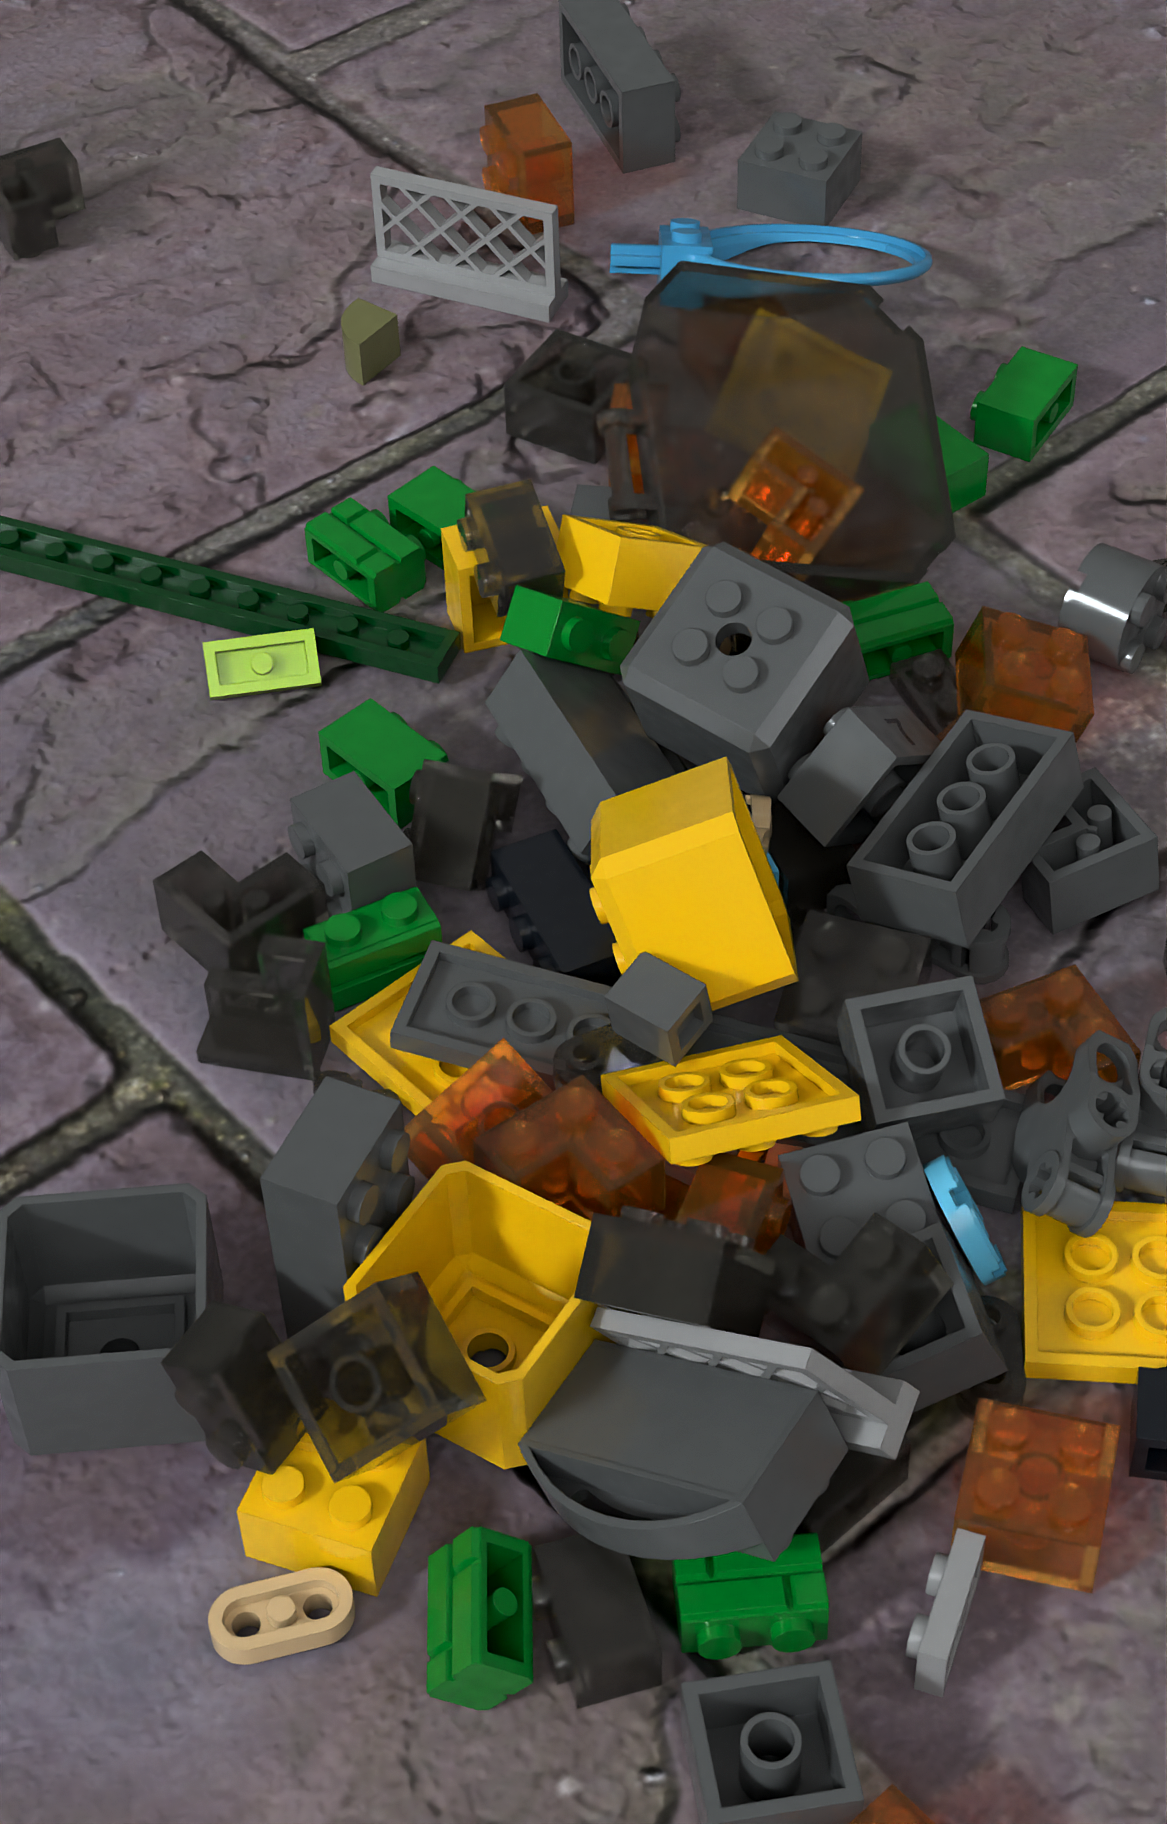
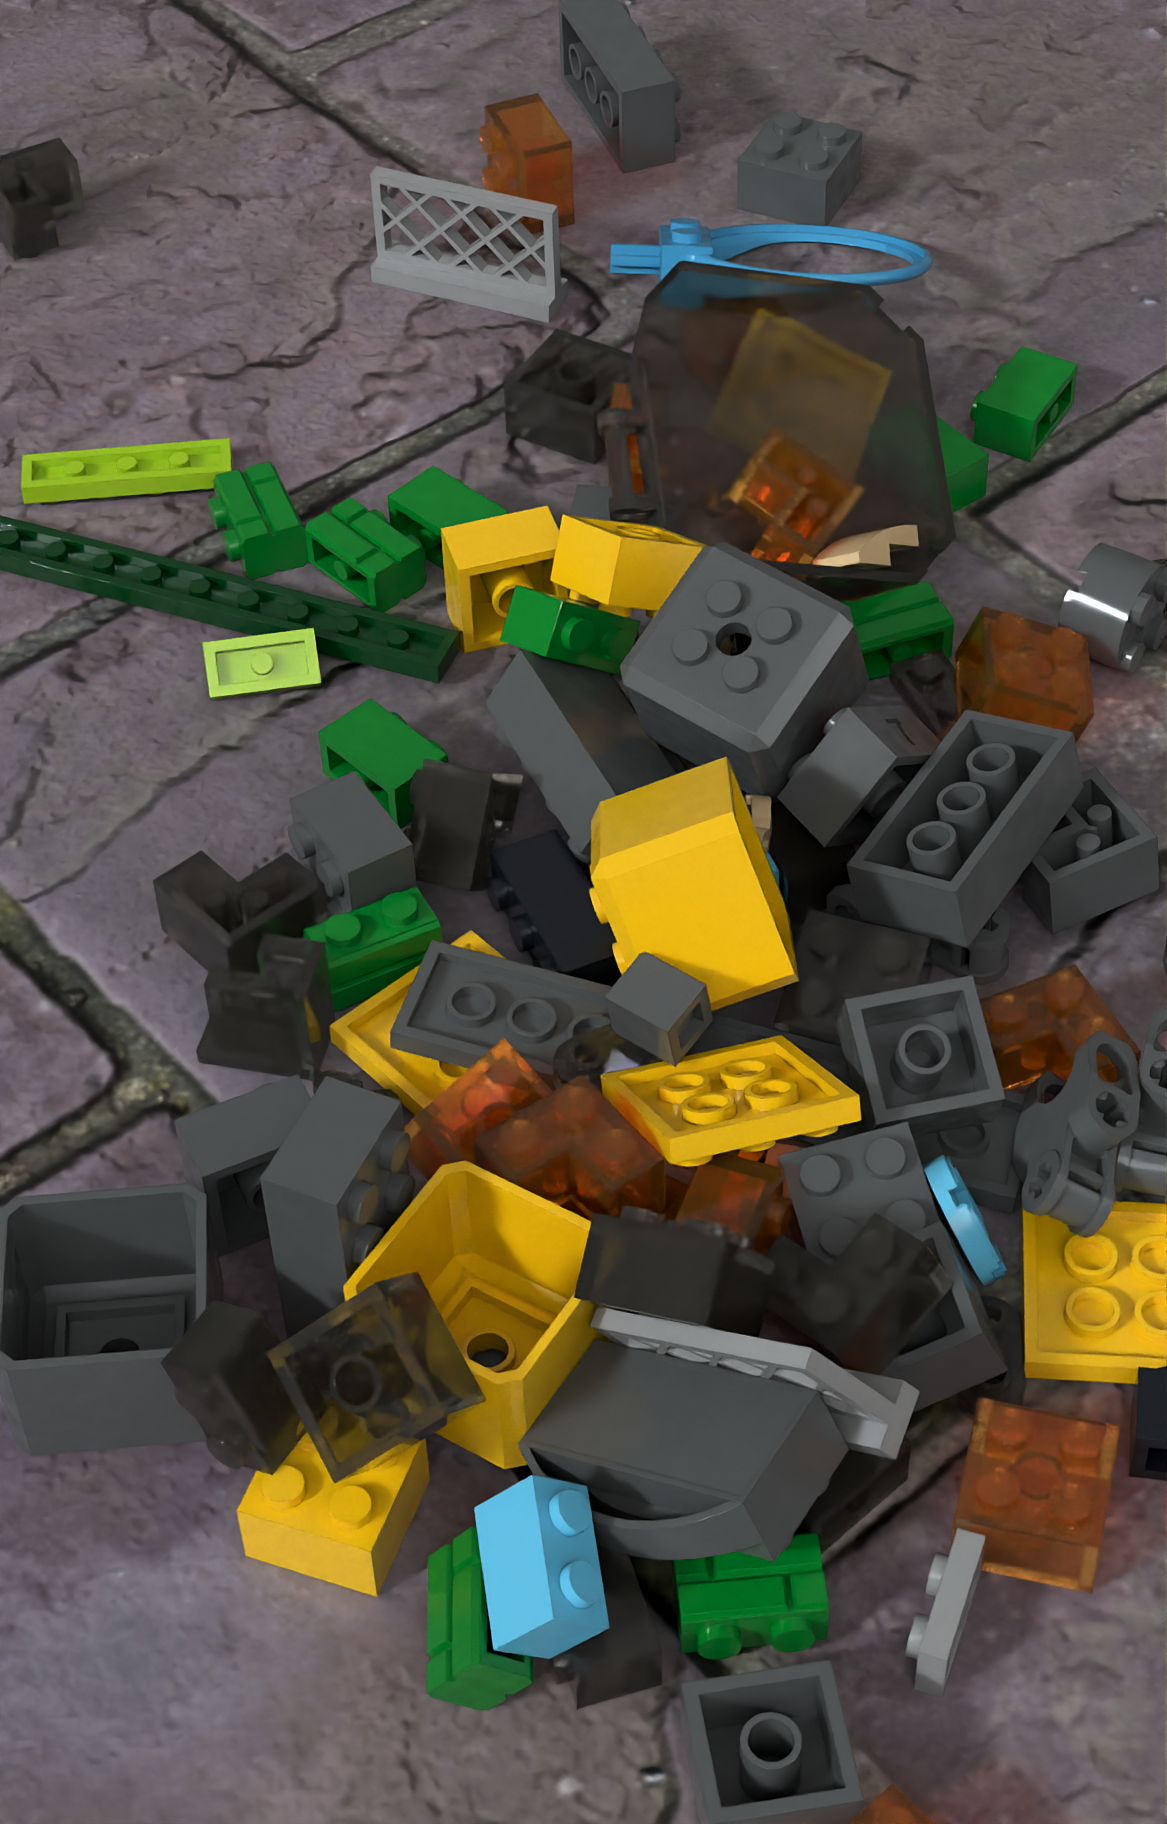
(124, 470): none -> lime plate
(229, 1150): none -> dark grey brick
(258, 521): none -> green brick
(281, 1613): tan plate -> none
(368, 339): olive brick -> none
(510, 543): clear smoke brick -> none
(540, 1567): none -> medium azure brick
(869, 549): none -> tan slope

